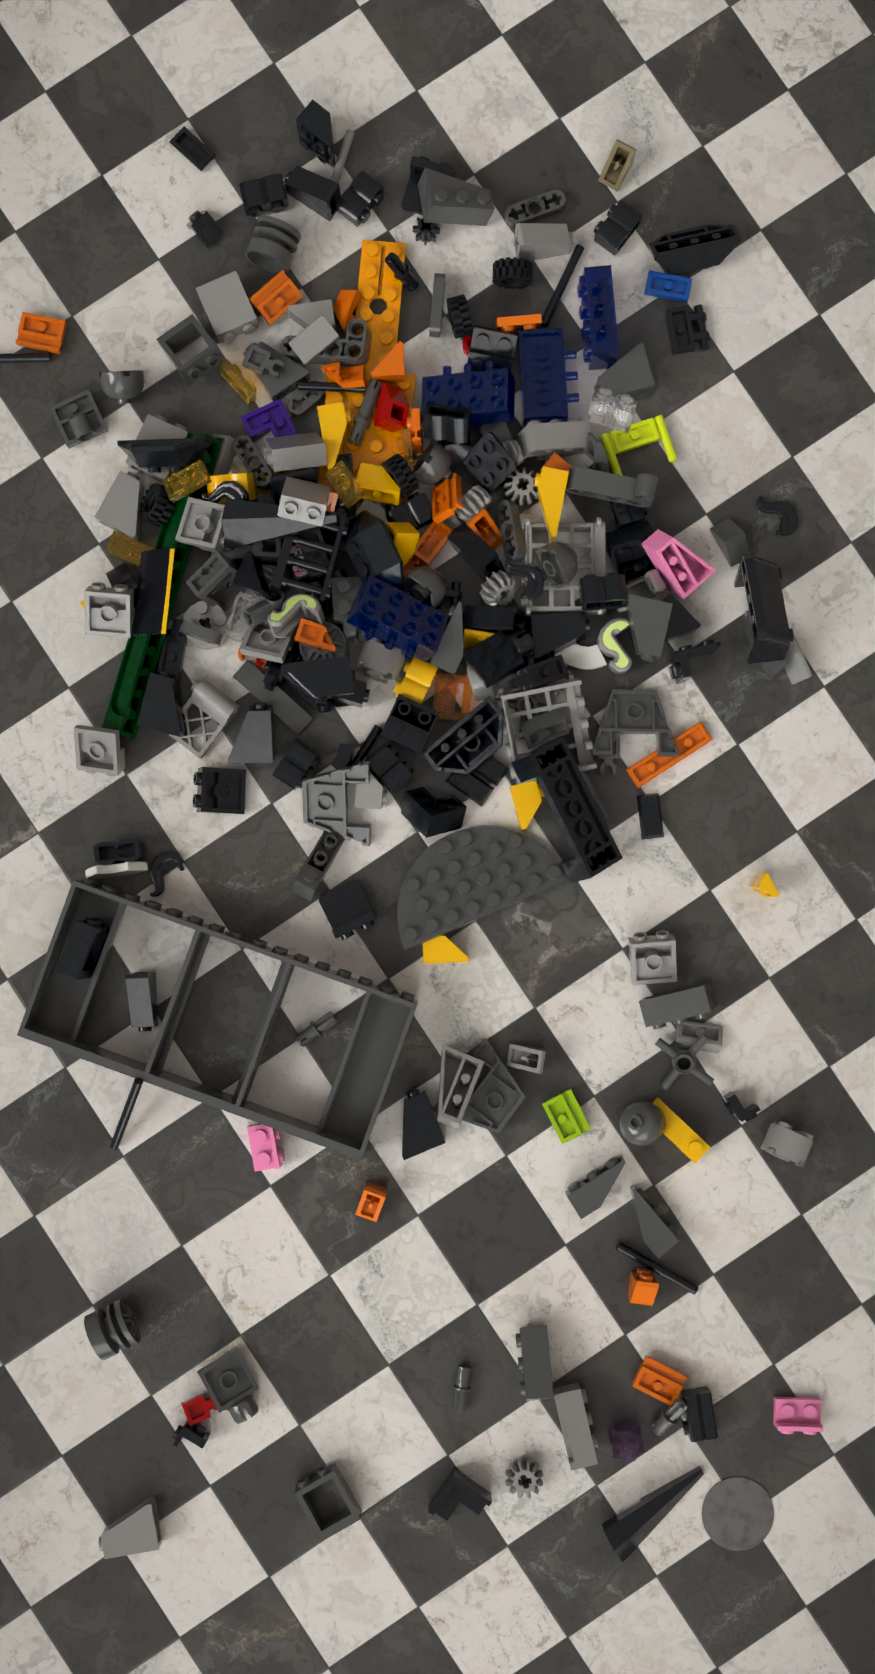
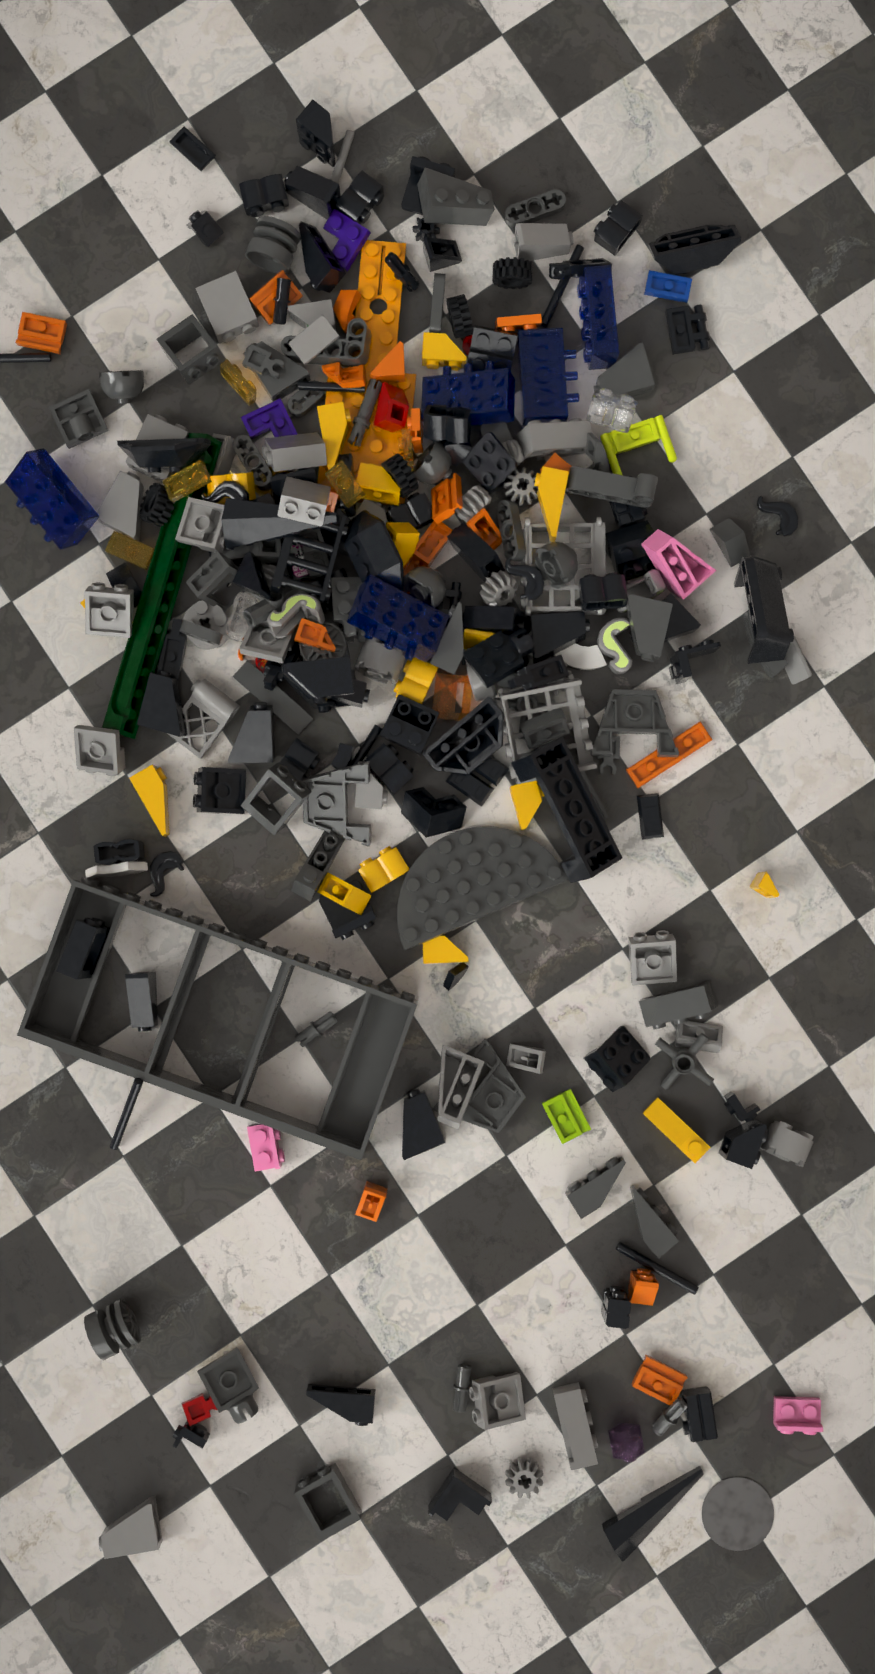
(51, 499): none -> clear blue piece
(153, 592): black sticker -> none
(153, 793): none -> yellow slope
(262, 811): none -> dark grey window
(281, 301): none -> black axle
(319, 260): none -> black slope
(344, 893): none -> yellow slope
(348, 1402): none -> black slope
(350, 235): none -> dark purple plate
(383, 869): none -> yellow brick
(440, 253): none -> black slope
(441, 351): none -> yellow slope
(455, 975): none -> black tile
(497, 1400): none -> light grey plate
(535, 1363): dark grey wedge -> none
(574, 267): none -> black hinge
(616, 1307): none -> black brick
(617, 165): dark tan slope -> none
(617, 1059): none -> black bracket
(642, 1123): dark grey cylinder -> none
(743, 1143): none -> black slope

